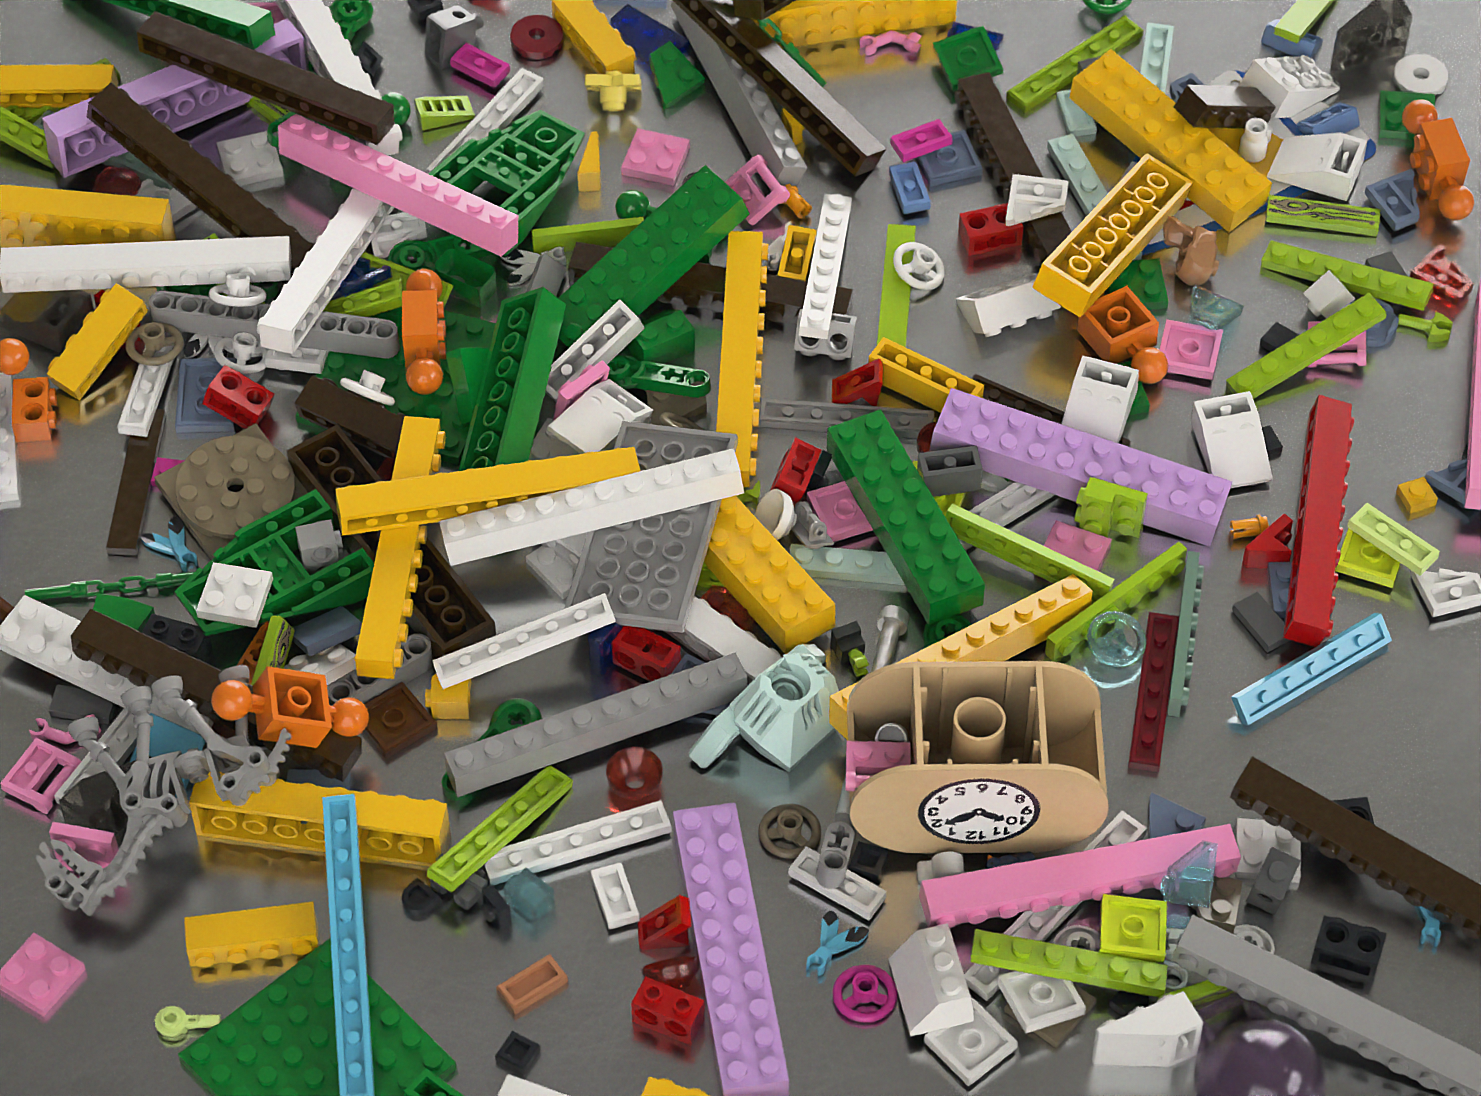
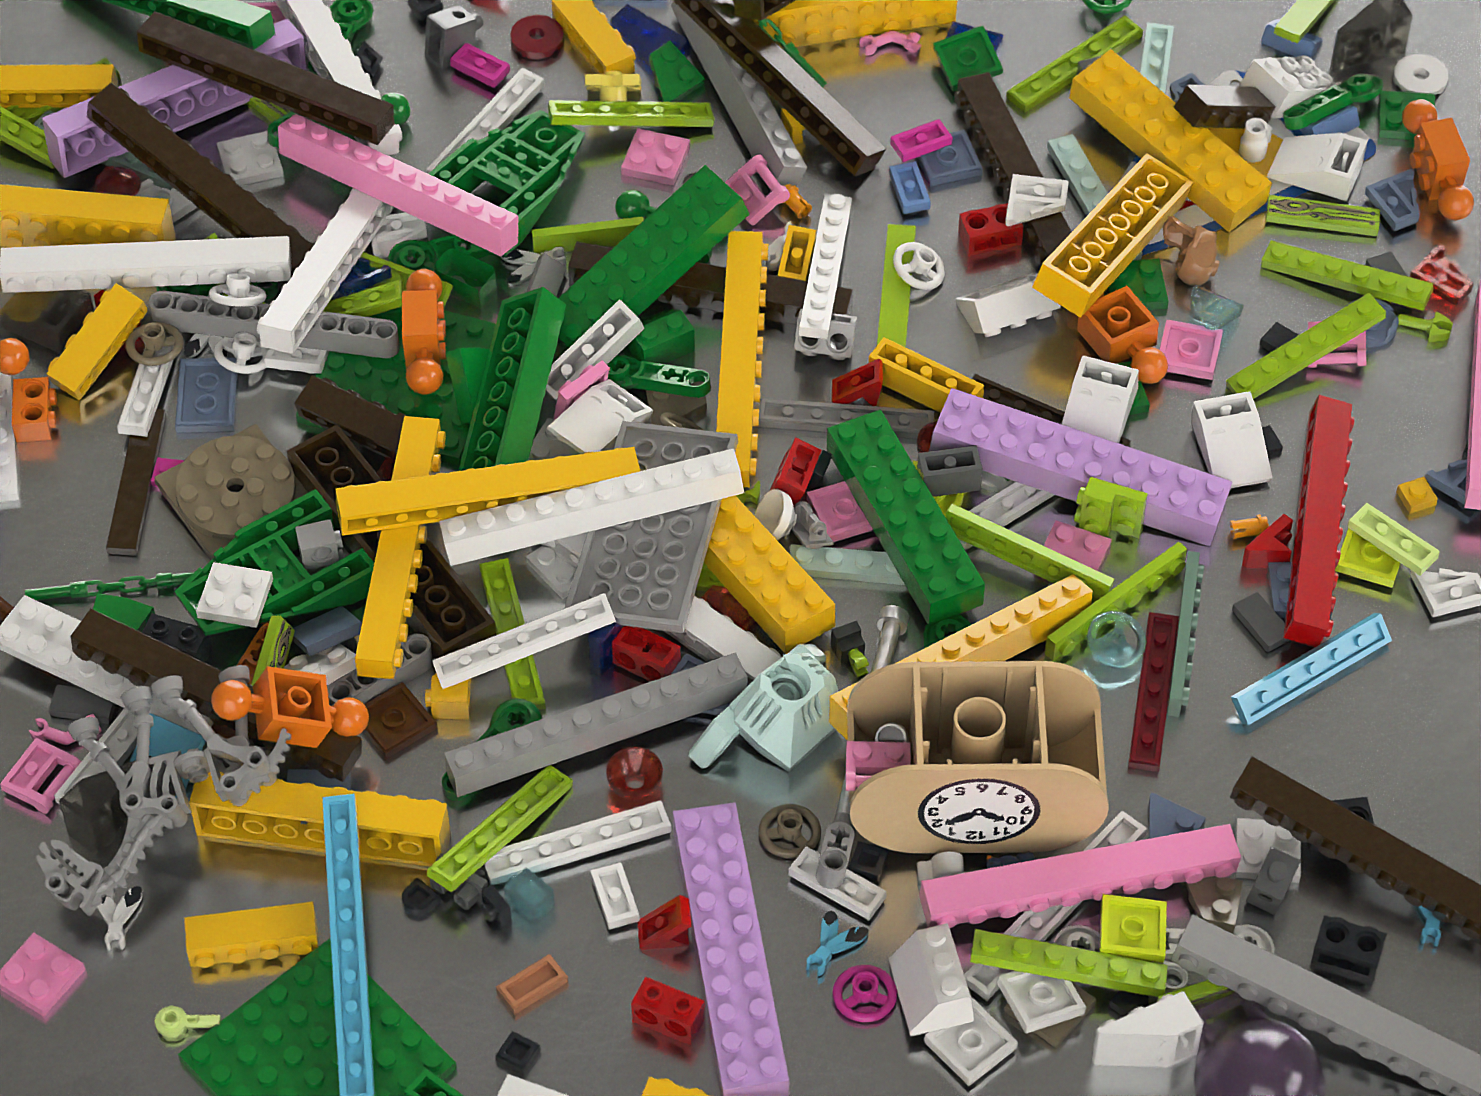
(89, 843): bright pink plate -> none
(117, 915): none -> white piece
(174, 545): medium azure piece -> none
(238, 398): red brick -> none
(369, 386): white piece -> none
(434, 112): lime slope -> none
(507, 614): none -> lime tile
(589, 169): yellow slope -> none
(630, 113): none -> lime tile
(674, 971): clear red piece -> none
(1075, 118): light aqua tile -> none
(1191, 877): clear light blue slope -> none
(1327, 296): white brick -> none
(1353, 90): none -> green beam

